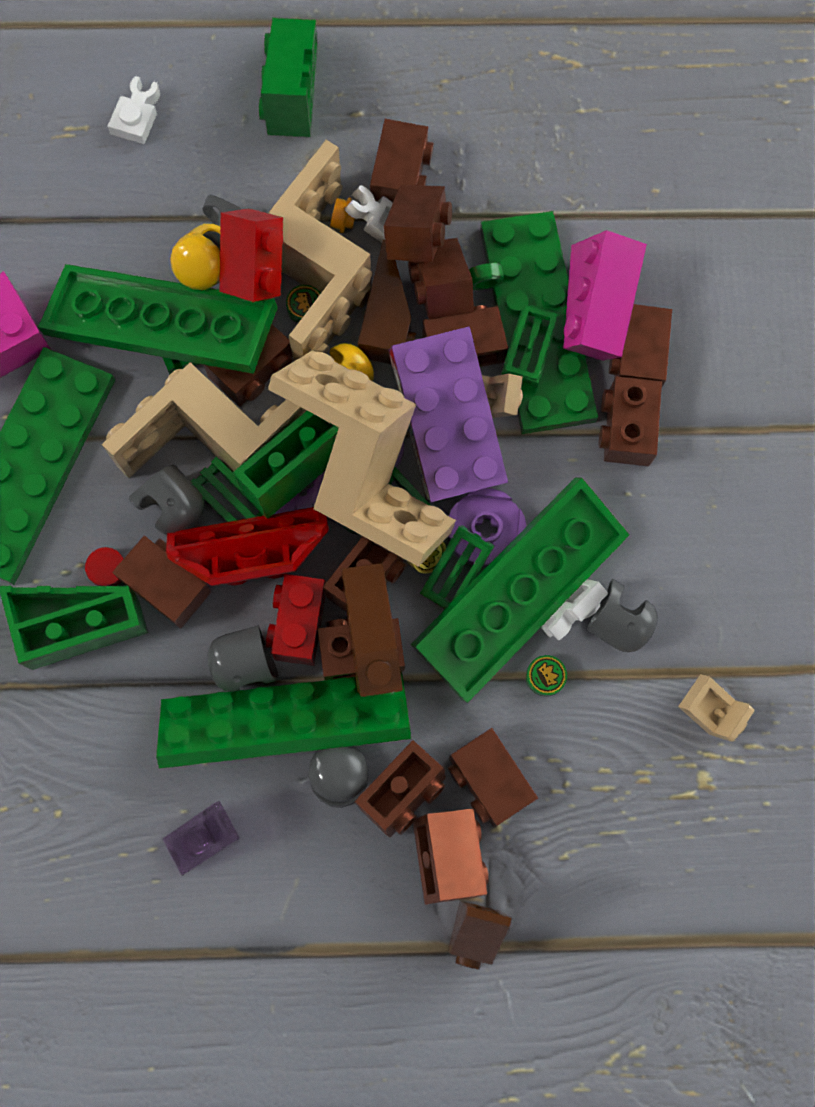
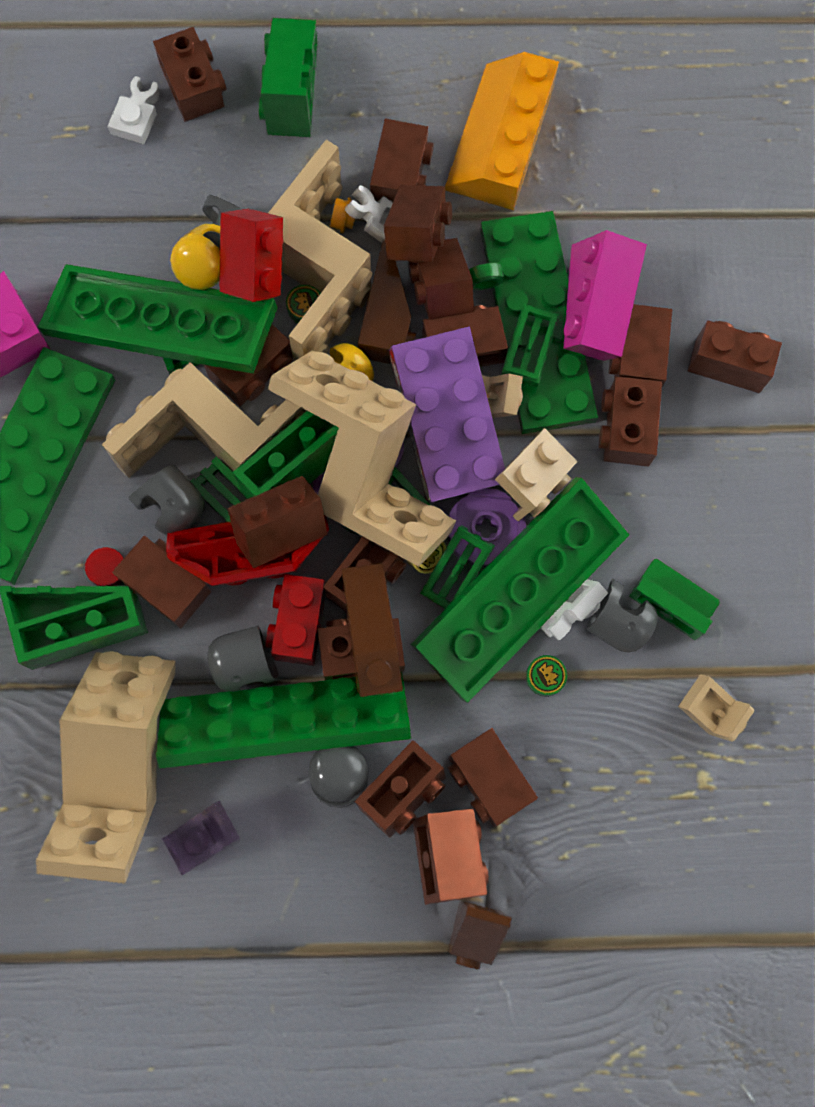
(107, 767): none -> tan bracket
(190, 74): none -> copper brick
(278, 521): none -> copper brick
(502, 129): none -> light orange slope
(536, 473): none -> tan bracket
(676, 599): none -> green panel
(734, 356): none -> copper brick

